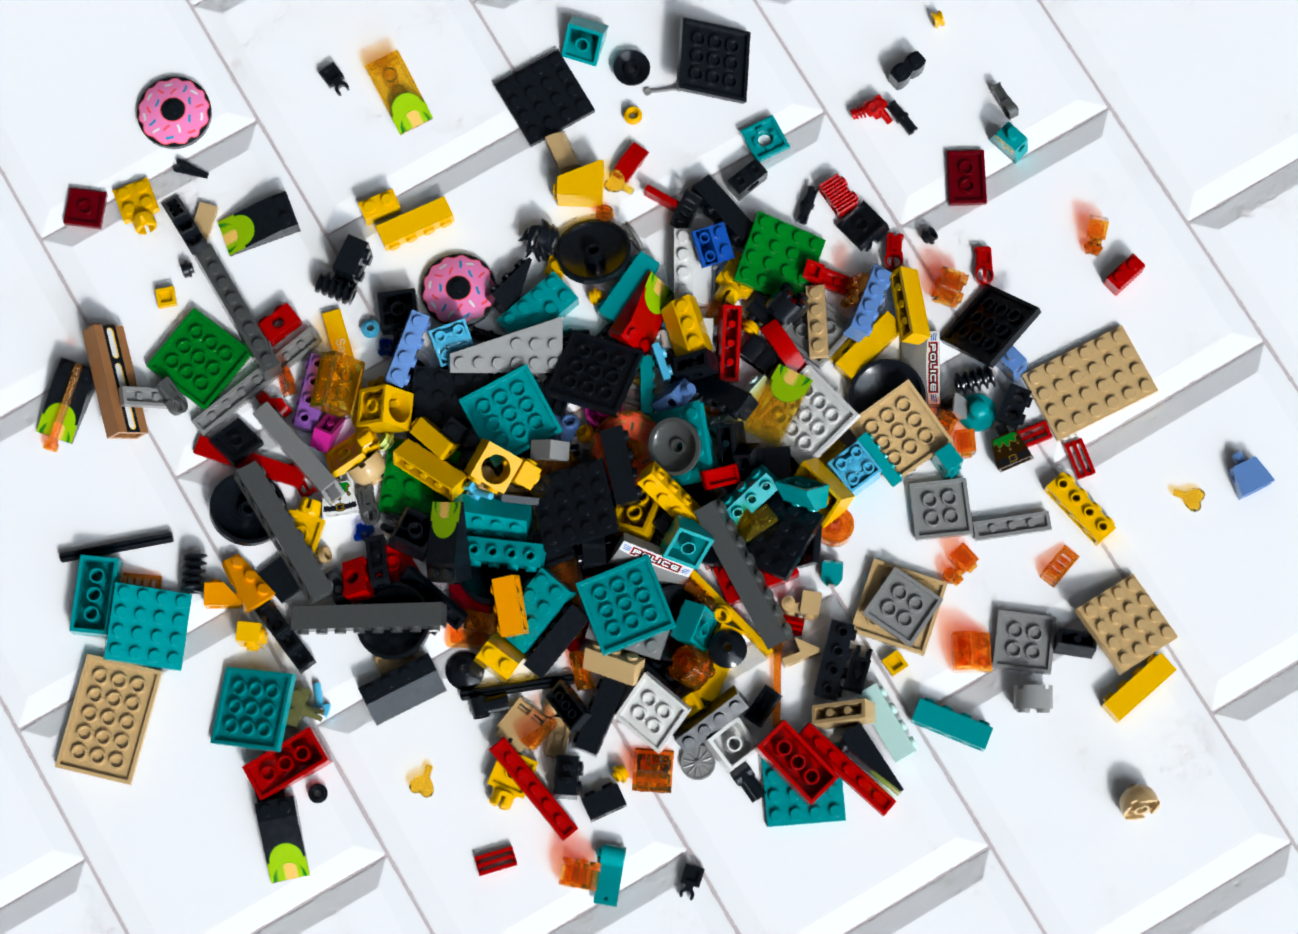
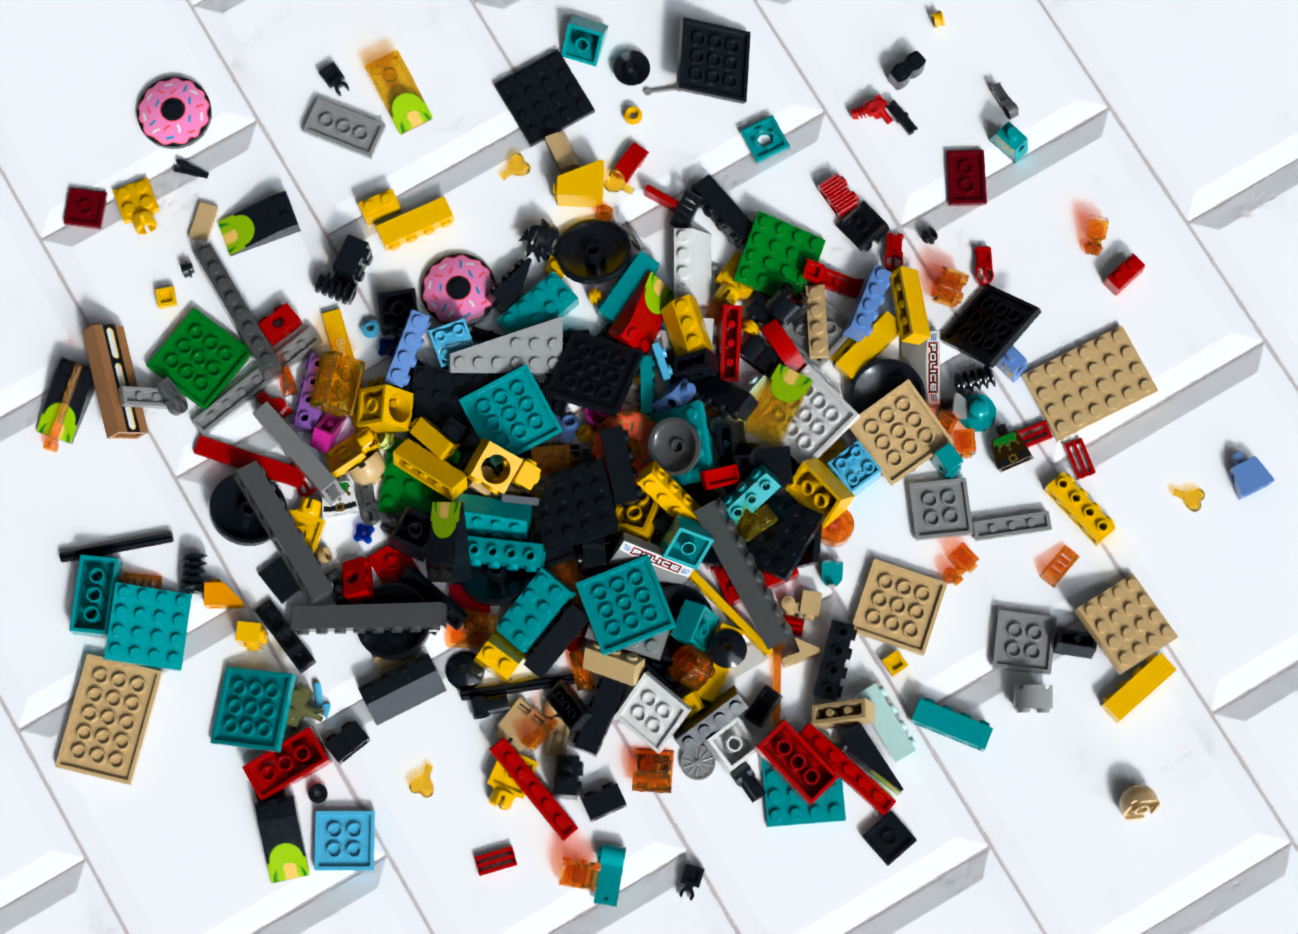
(185, 224): black slope -> none
(236, 442): black tile -> none
(248, 584): light orange wing -> none
(344, 128): none -> light grey plate
(344, 841): none -> medium azure plate
(347, 741): none -> black brick
(377, 560): black plate -> none
(476, 493): medium azure bar -> none
(509, 606): light orange brick -> none
(516, 167): none -> clear yellow rock
(550, 450): light grey slope -> none
(620, 773): yellow plate -> none
(698, 594): clear orange pin -> none
(712, 245): blue slope -> none
(719, 615): yellow plate -> none
(747, 179): black brick -> none
(803, 492): teal slope -> none
(807, 205): black pin -> none
(854, 287): clear orange plate -> none
(857, 671): black hinge -> none
(880, 458): teal piece -> none
(889, 838): none -> black plate
(902, 607): light grey plate -> none
(971, 652): clear orange slope -> none
(1011, 405): black brick -> none

